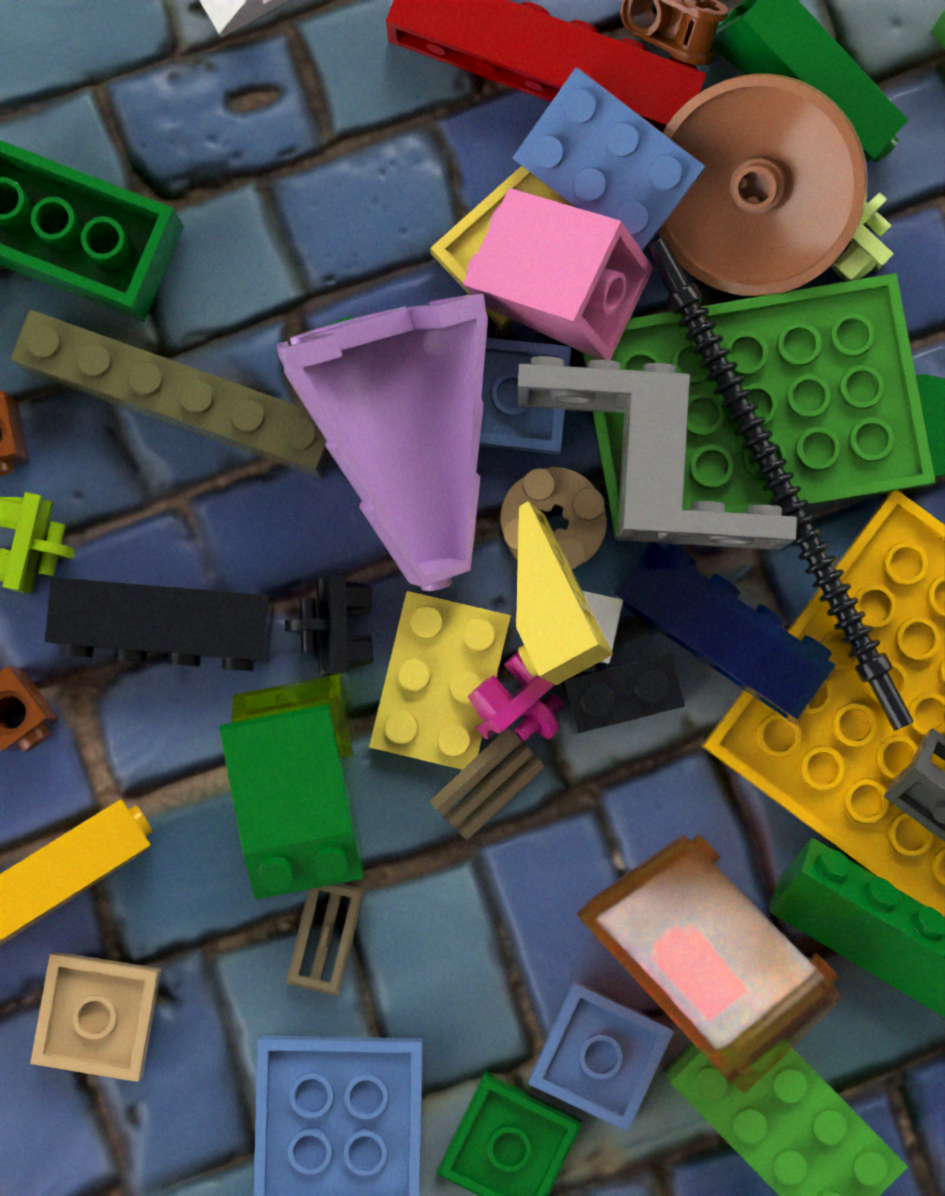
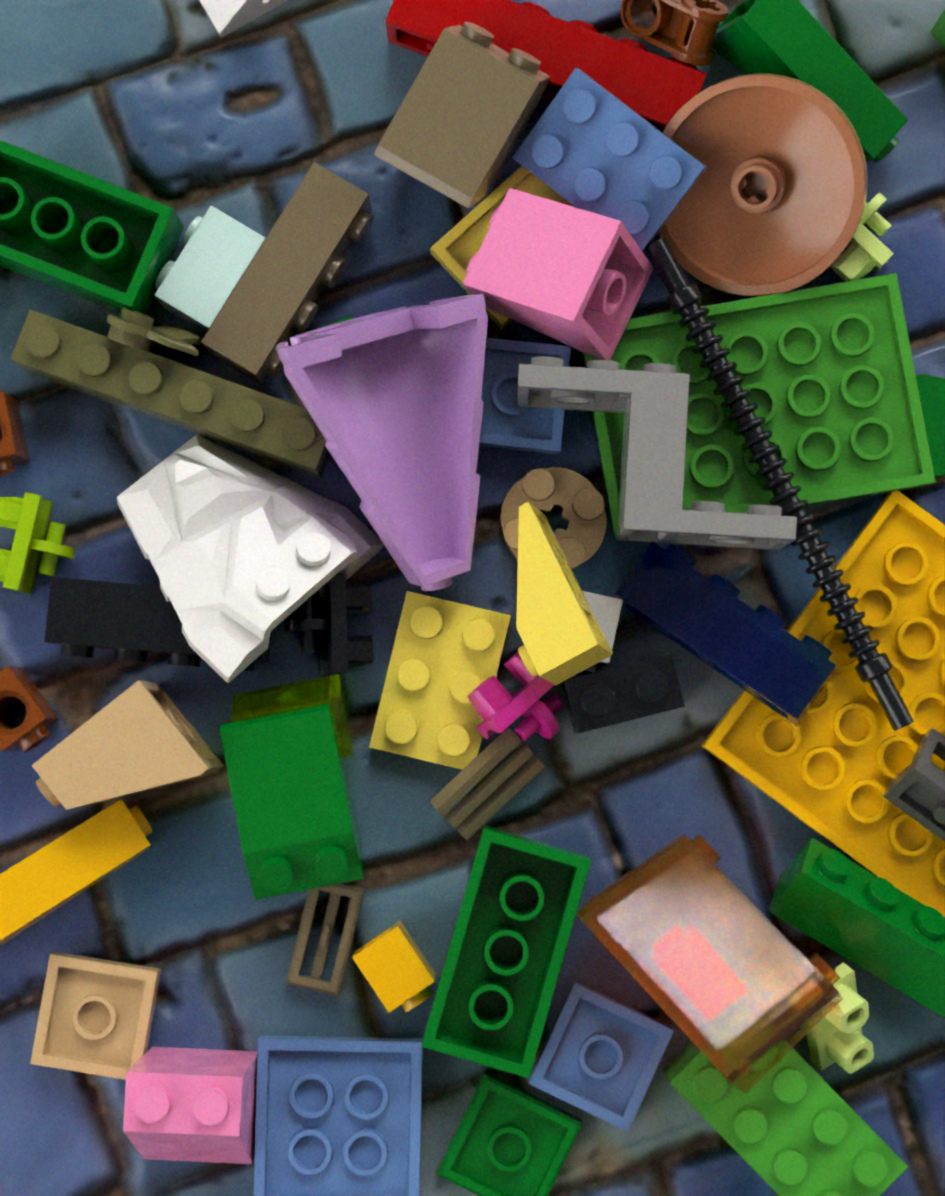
(125, 750): none -> tan slope
(139, 332): none -> olive plate
(192, 1105): none -> bright pink slope
(207, 268): none -> light aqua brick
(238, 547): none -> white wedge
(289, 273): none -> dark tan brick
(396, 968): none -> yellow brick
(464, 114): none -> dark tan slope
(506, 951): none -> green brick
(839, 1033): none -> yellowish green hips

